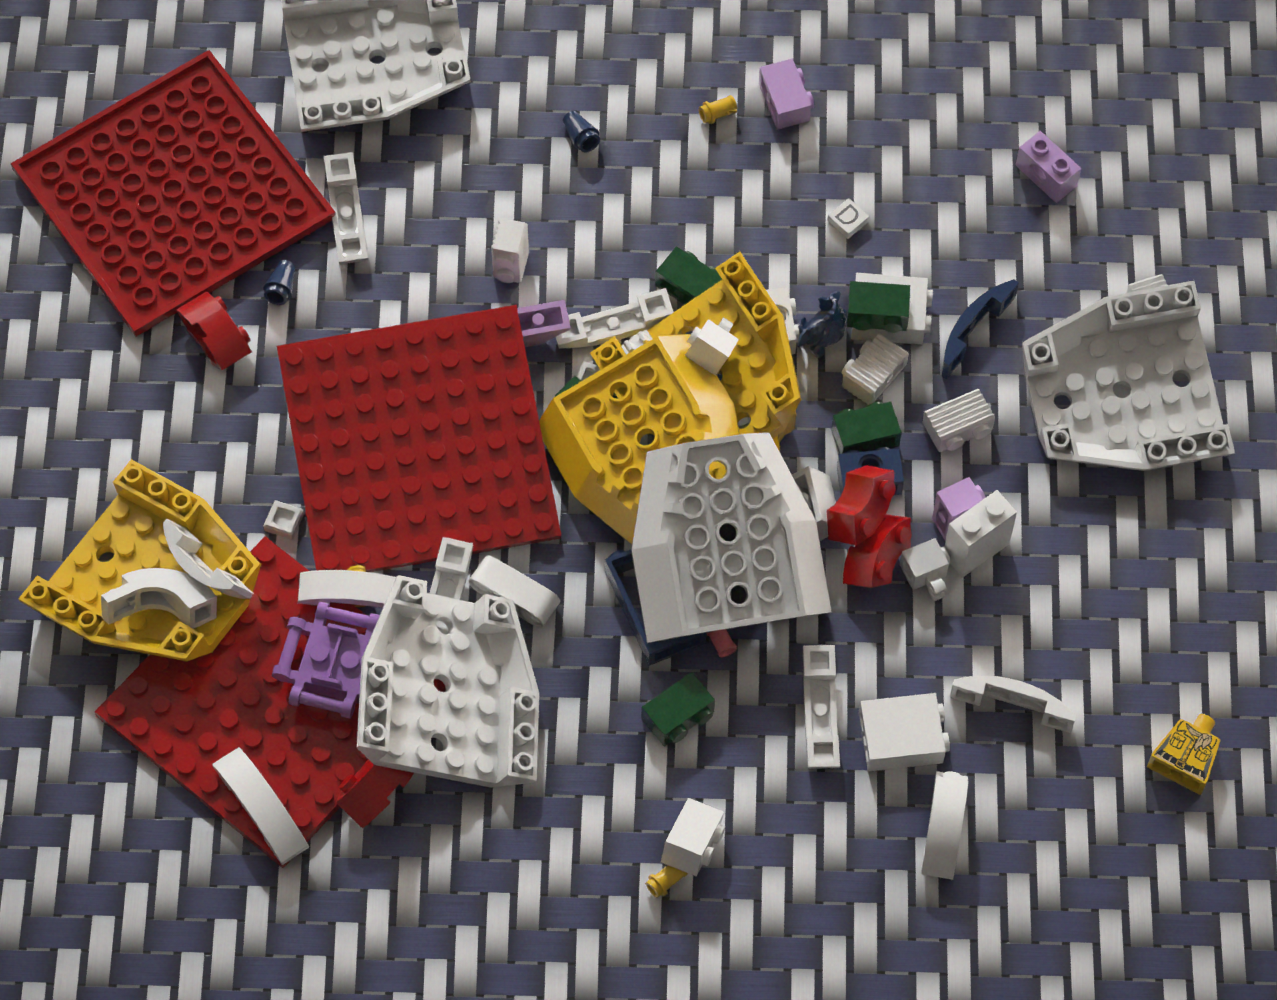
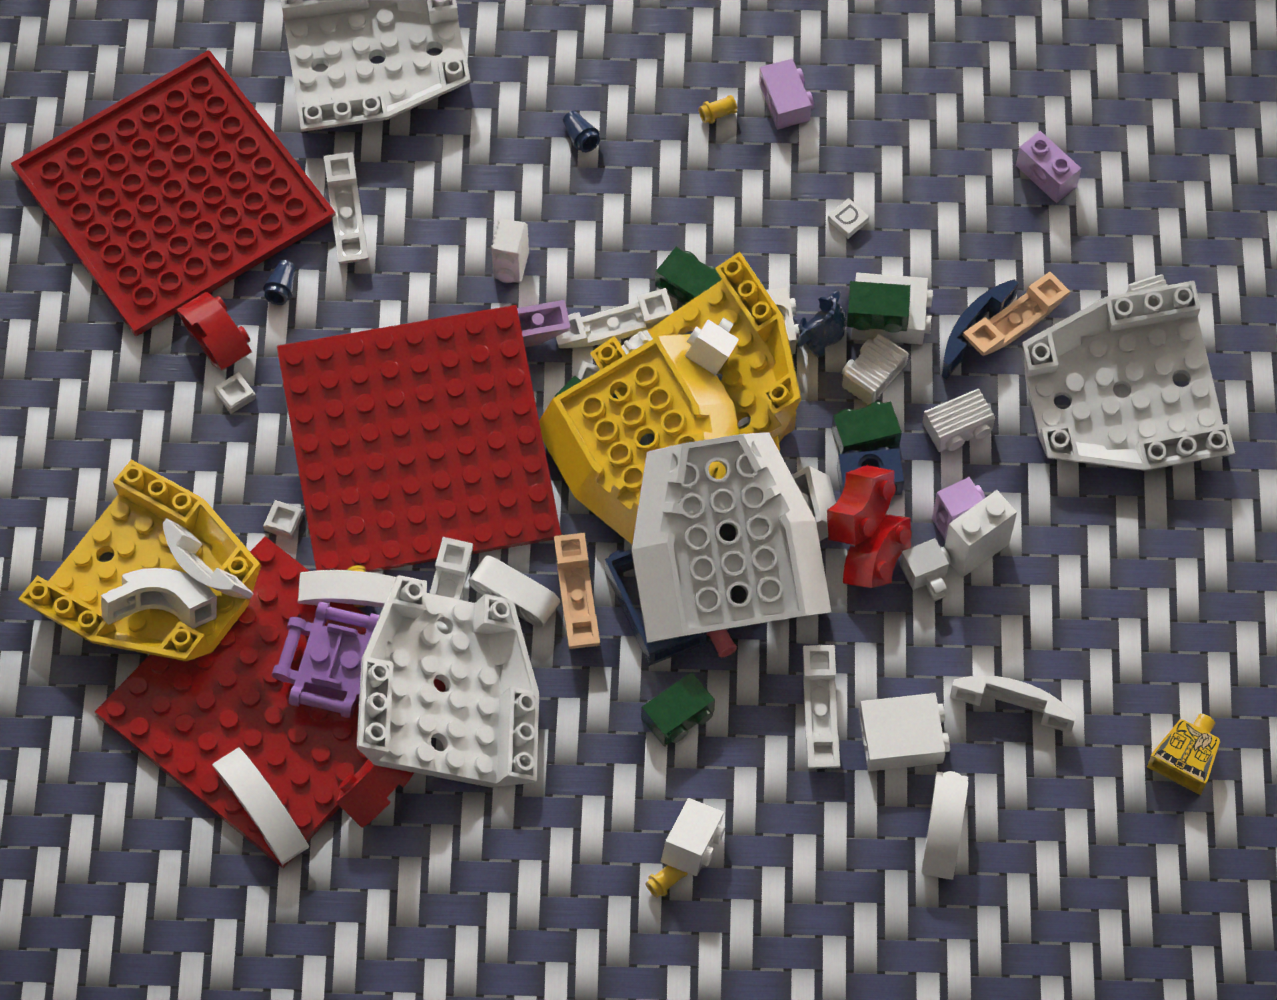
(235, 392): none -> white tile
(576, 591): none -> light nougat slope
(1018, 317): none -> light nougat slope

